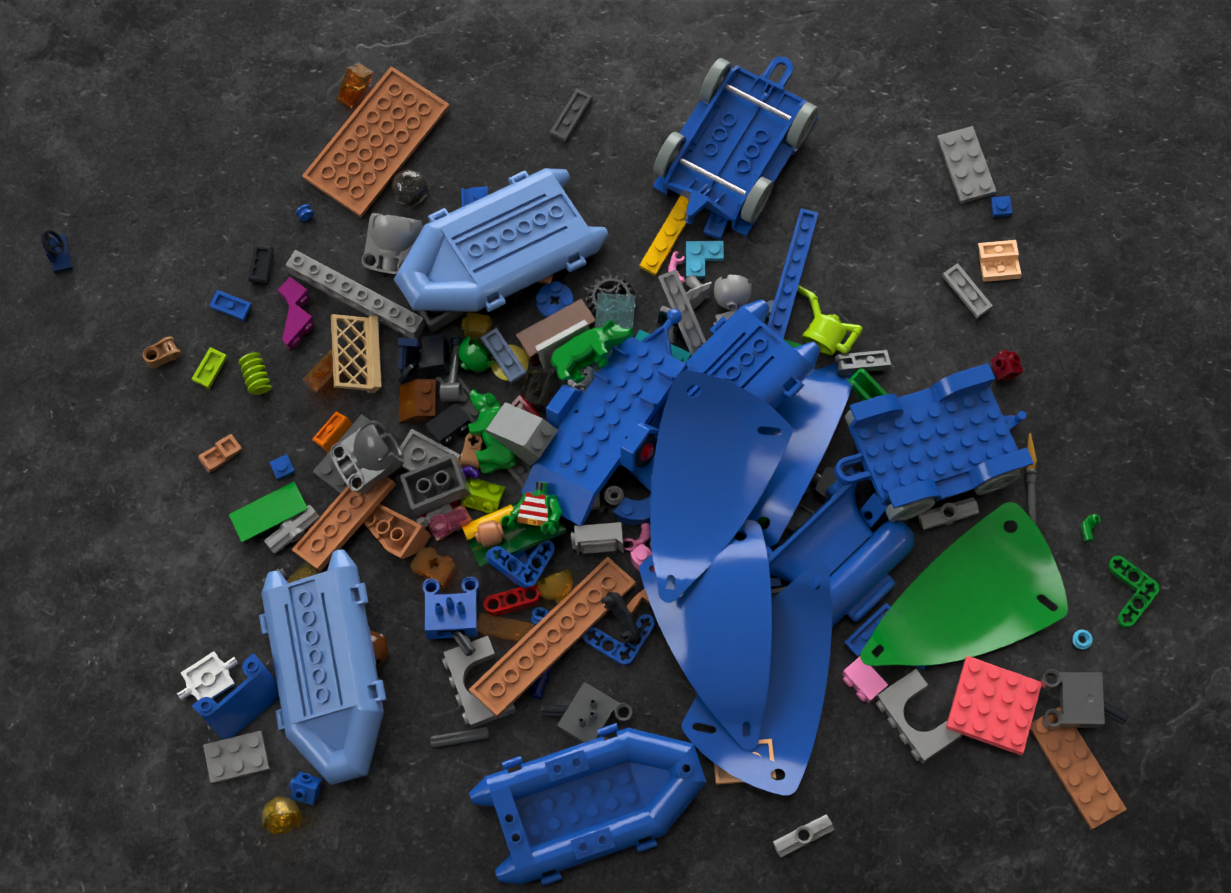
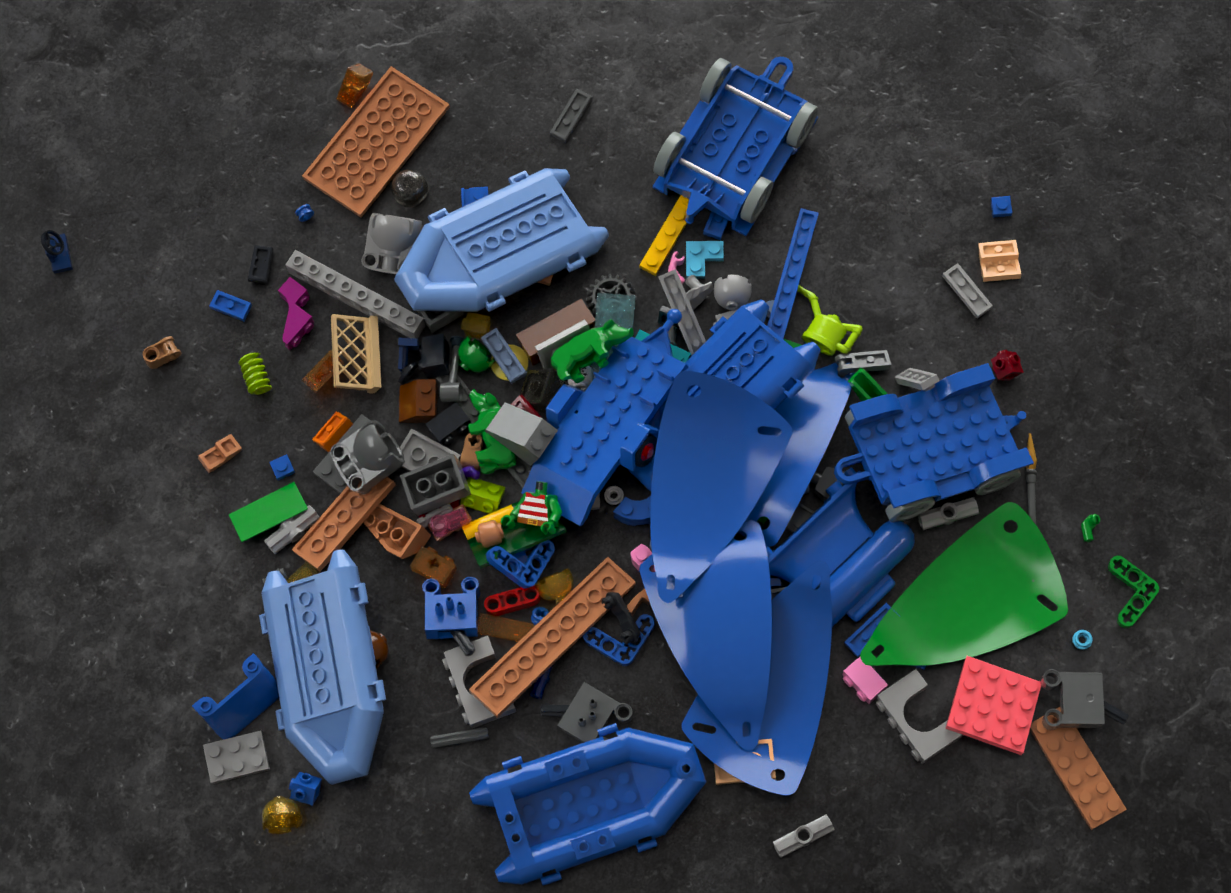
(208, 677): white plate -> none
(209, 368): lime plate -> none
(550, 291): blue plate -> none
(597, 538): light grey window -> none
(644, 537): bright pink piece -> none
(873, 511): blue torso -> none
(917, 379): none -> light grey plate
(966, 164): light grey plate -> none

